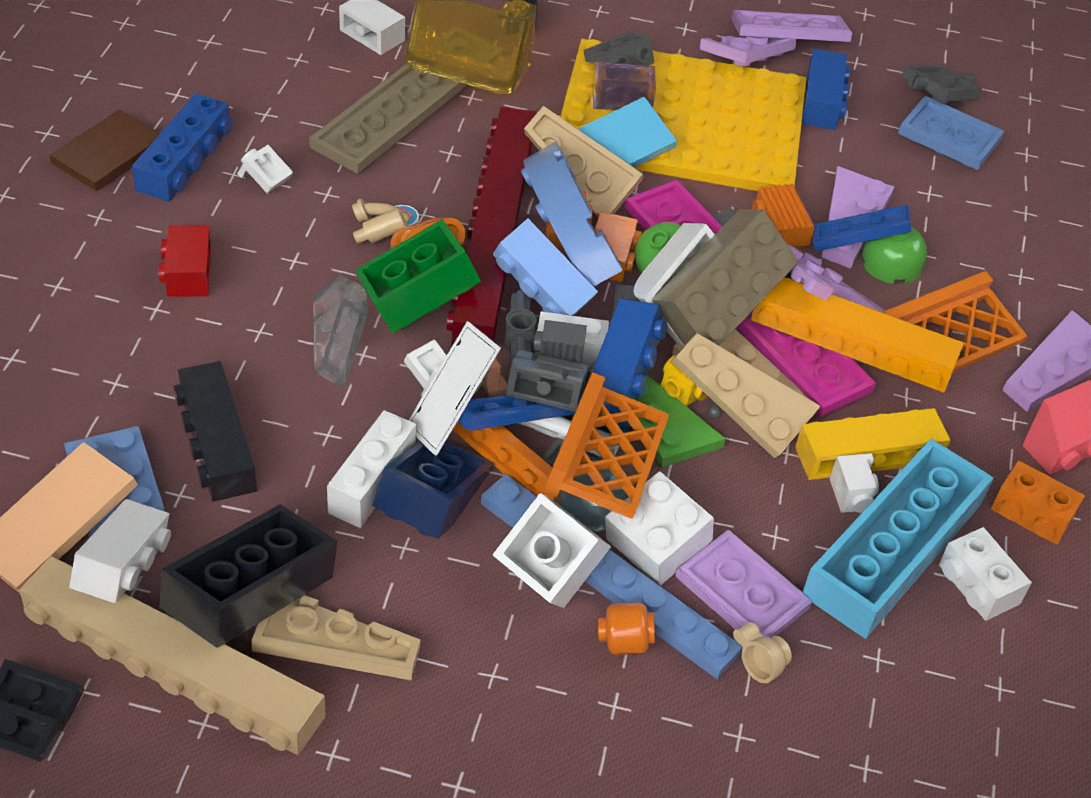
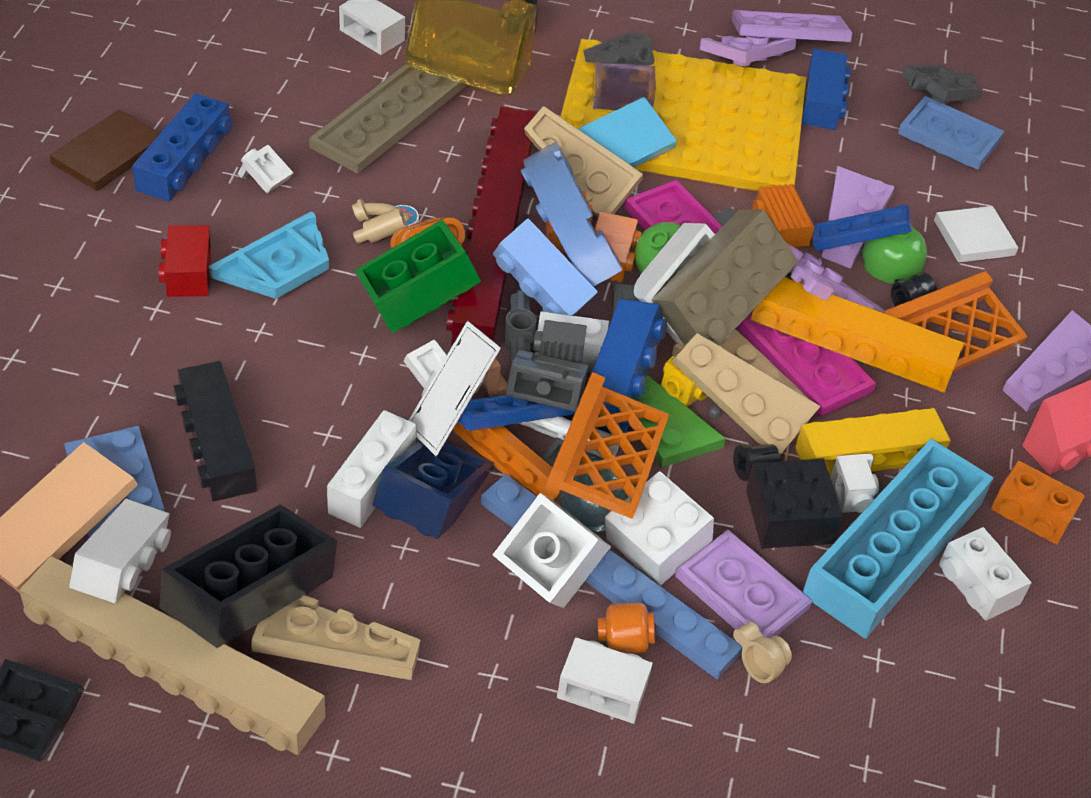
(276, 260): none -> medium azure wing
(338, 326): clear slope -> none
(604, 680): none -> white brick
(745, 456): none -> black bush
(793, 503): none -> black brick
(915, 287): none -> black wheel
(975, 234): none -> white tile

